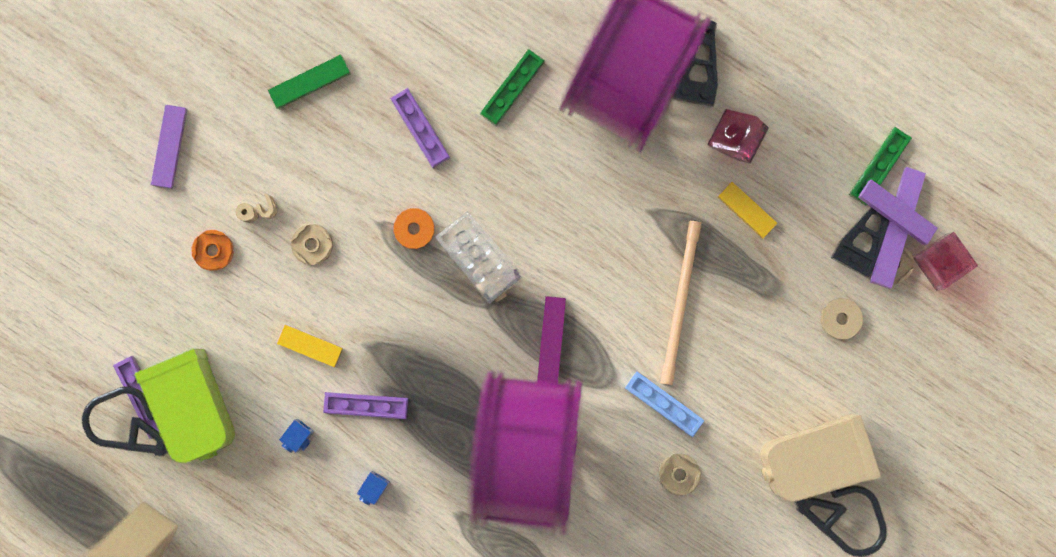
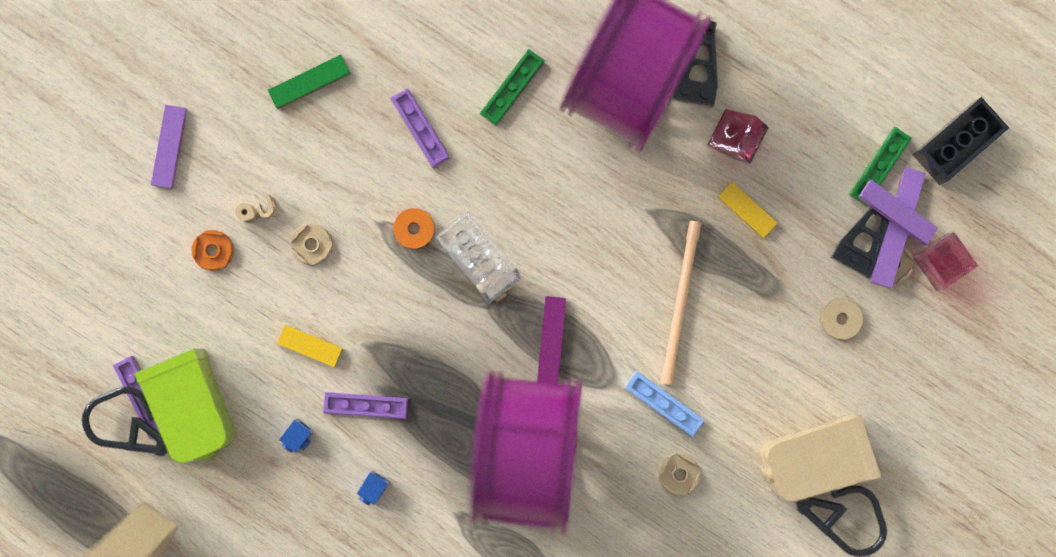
(960, 141): none -> black brick

